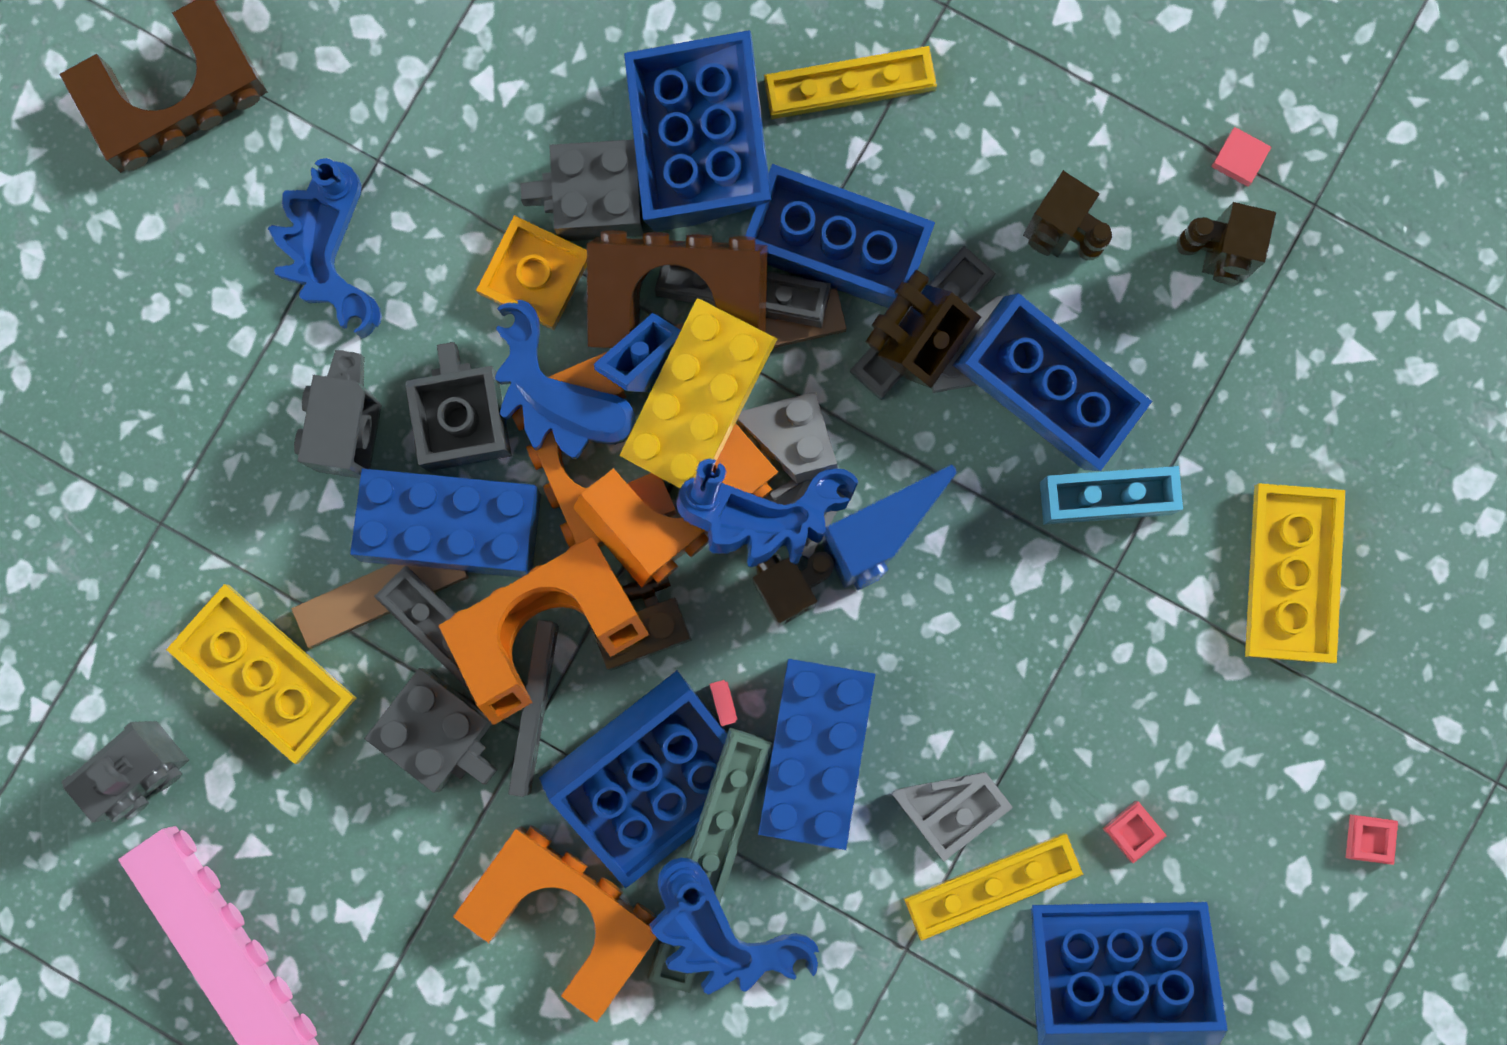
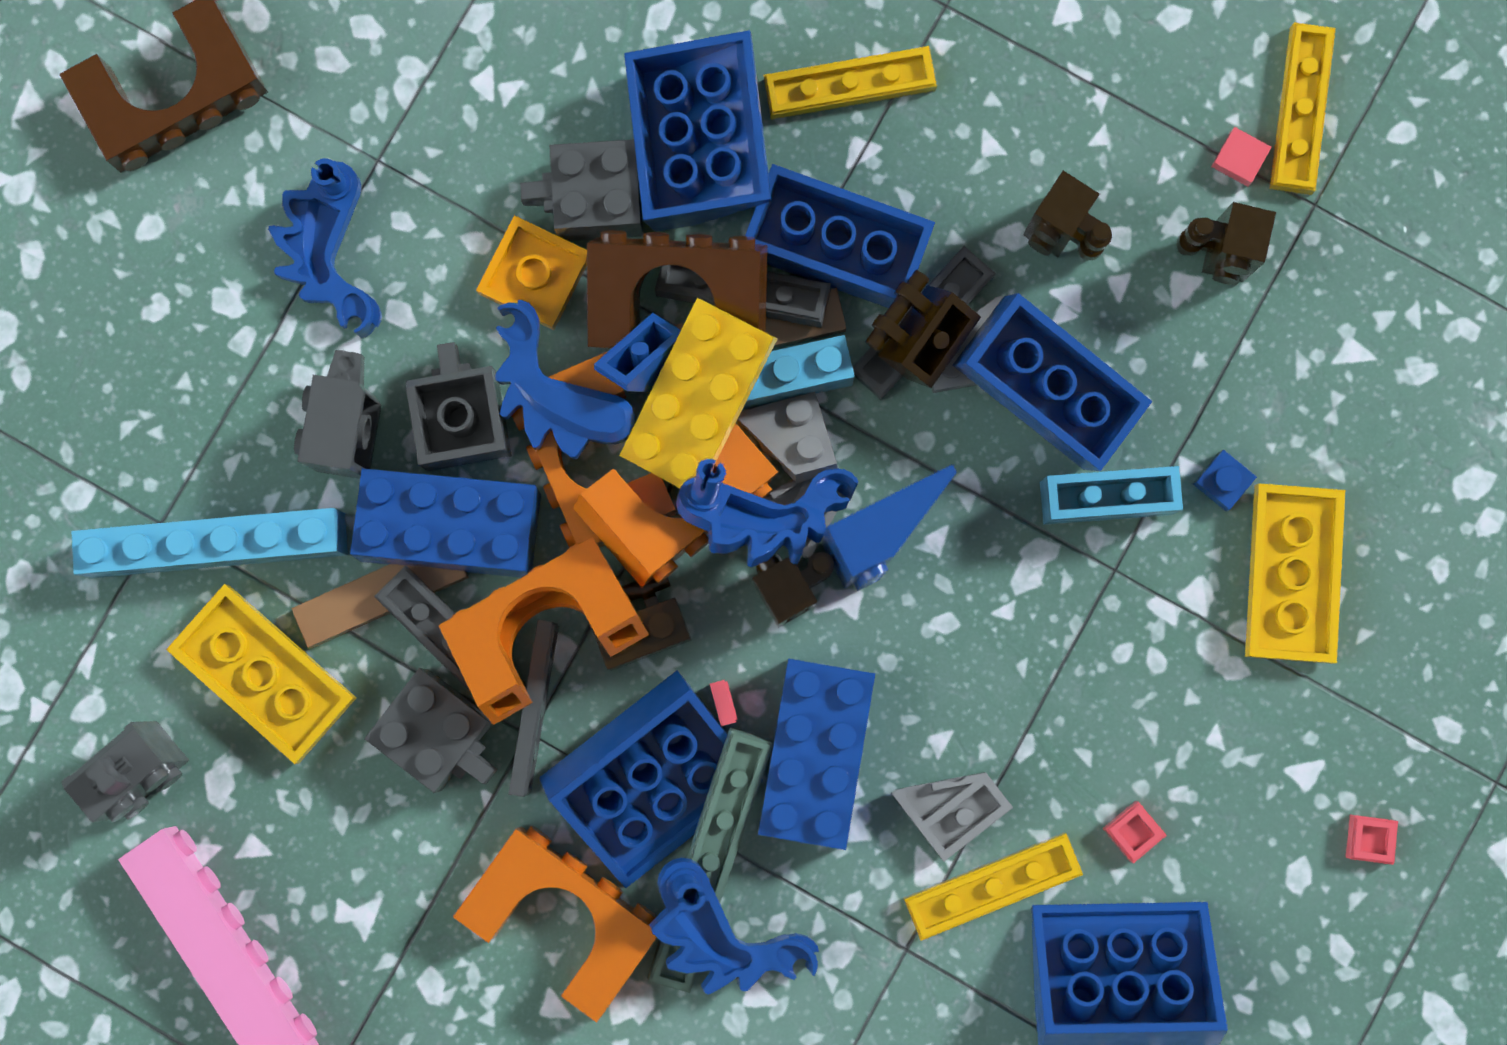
(209, 543): none -> medium azure brick
(803, 370): none -> medium azure brick
(1224, 480): none -> blue plate
(1302, 108): none -> yellow tile

